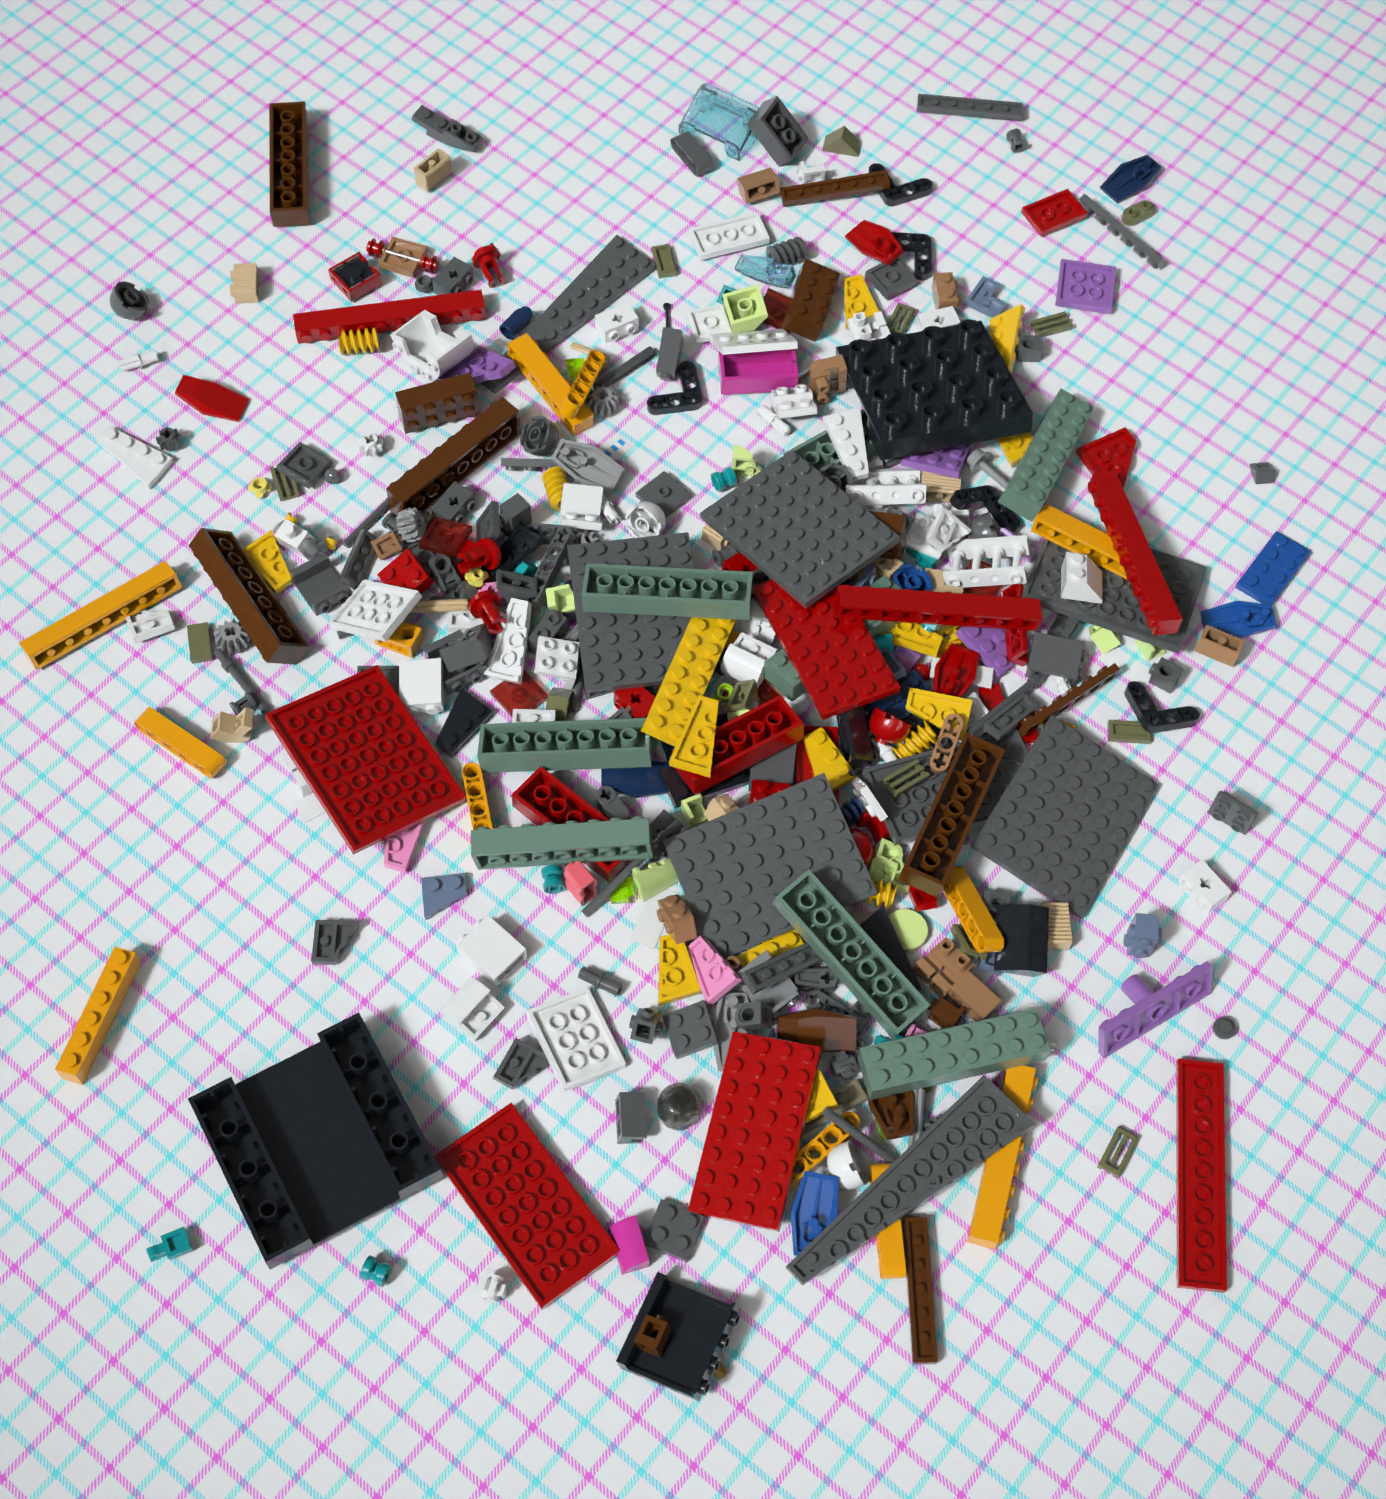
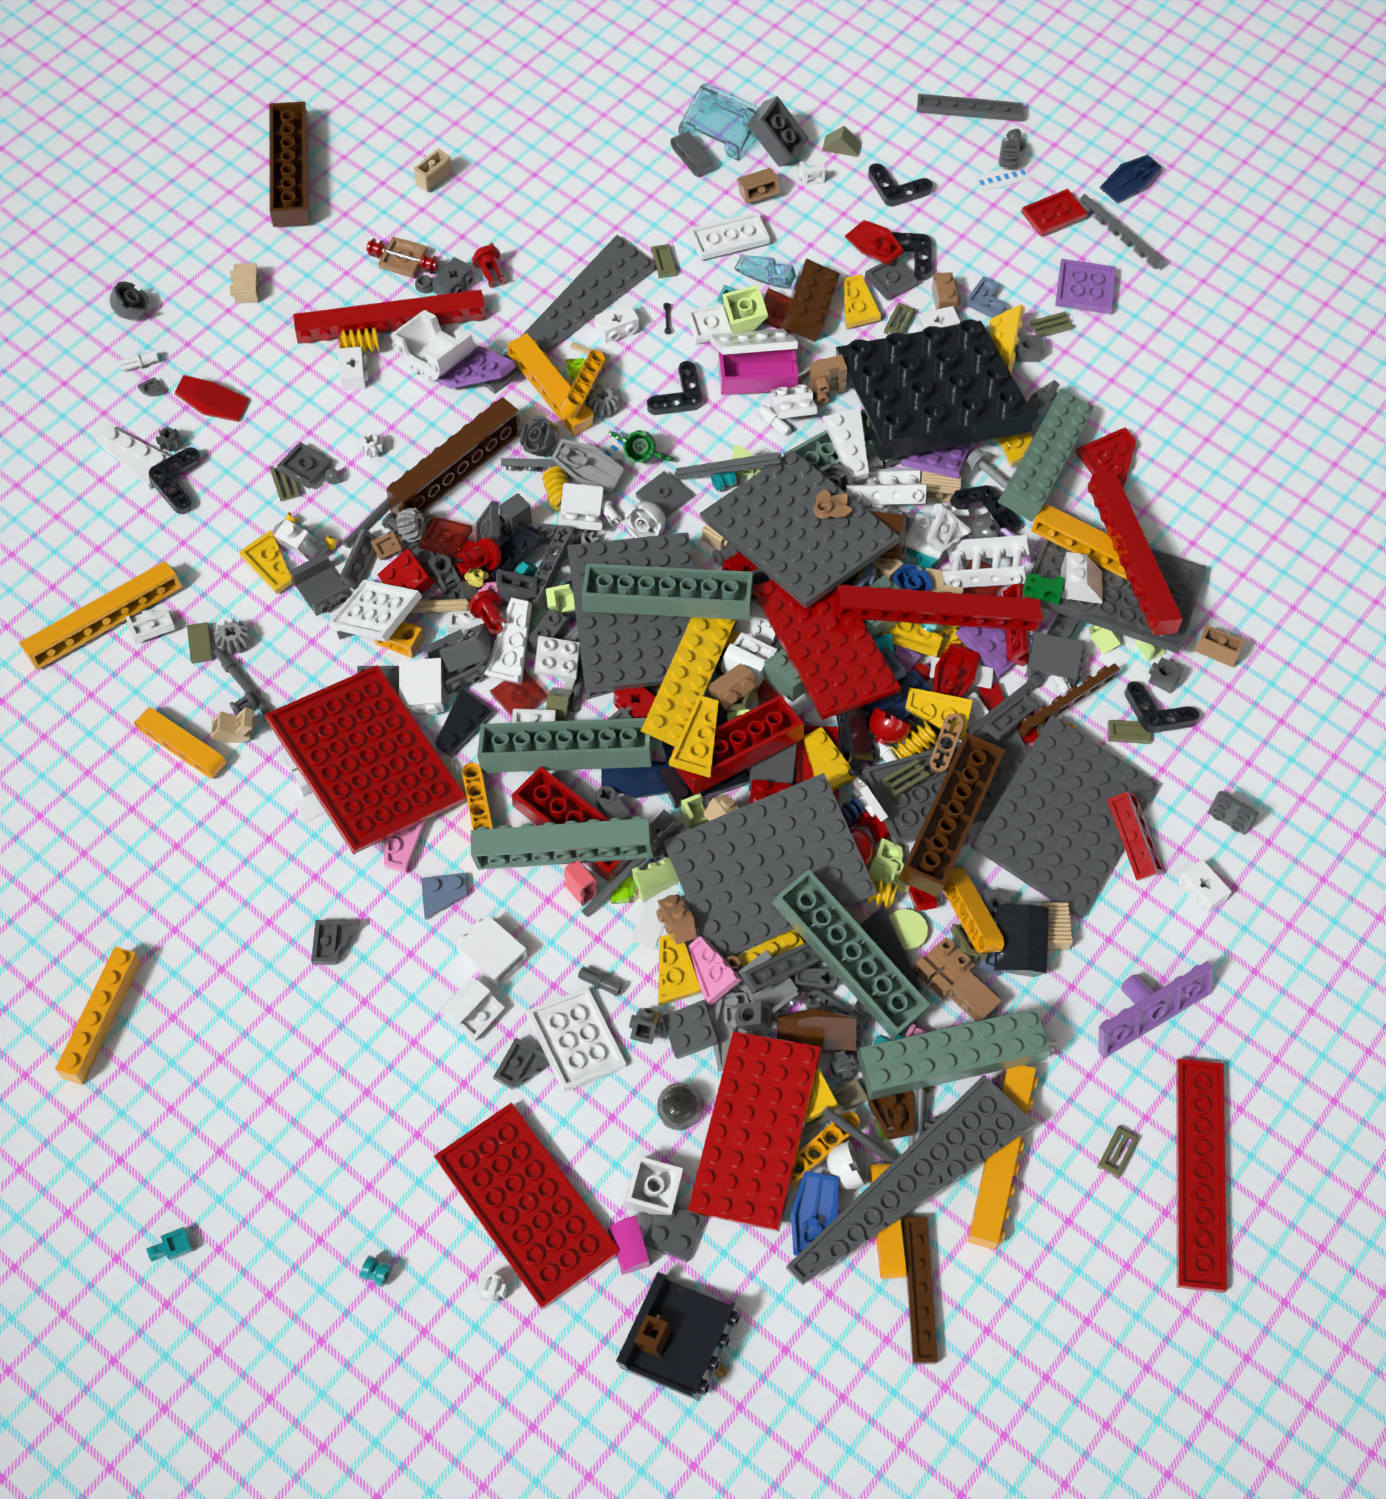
(151, 388): none -> dark grey tile
(168, 475): none -> black beam
(249, 596): reddish brown brick -> none
(256, 484): light yellow plate -> none
(316, 1141): black plate -> none
(352, 368): none -> white brick
(355, 276): piece -> none
(437, 403): reddish brown brick -> none
(446, 132): dark grey slope -> none
(454, 503): dark grey brick -> none
(516, 322): dark blue arm -> none
(553, 879): teal wheel -> none
(626, 368): dark grey axle -> none
(630, 1117): dark grey hinge -> none
(632, 449): none -> green helmet
(652, 1187): none -> white slope
(669, 353): dark grey slope -> none
(728, 465): none -> dark grey axle
(732, 686): none -> medium nougat brick
(787, 250): dark grey piece -> none
(831, 506): none -> medium nougat plate
(835, 188): reddish brown plate -> none
(868, 328): white hips -> none
(945, 1013): reddish brown brick -> none
(1002, 177): none -> white sticker
(1009, 153): none -> dark grey gear
(1043, 588): none -> green leg
(1044, 394): none -> dark grey plate
(1135, 835): none -> red fence
(1138, 213): olive plate -> none
(1142, 935): sand blue brick -> none
(1224, 1028): dark grey plate -> none
(1240, 618): blue piece -> none
(1262, 472): dark grey slope -> none
(1273, 569): blue plate -> none

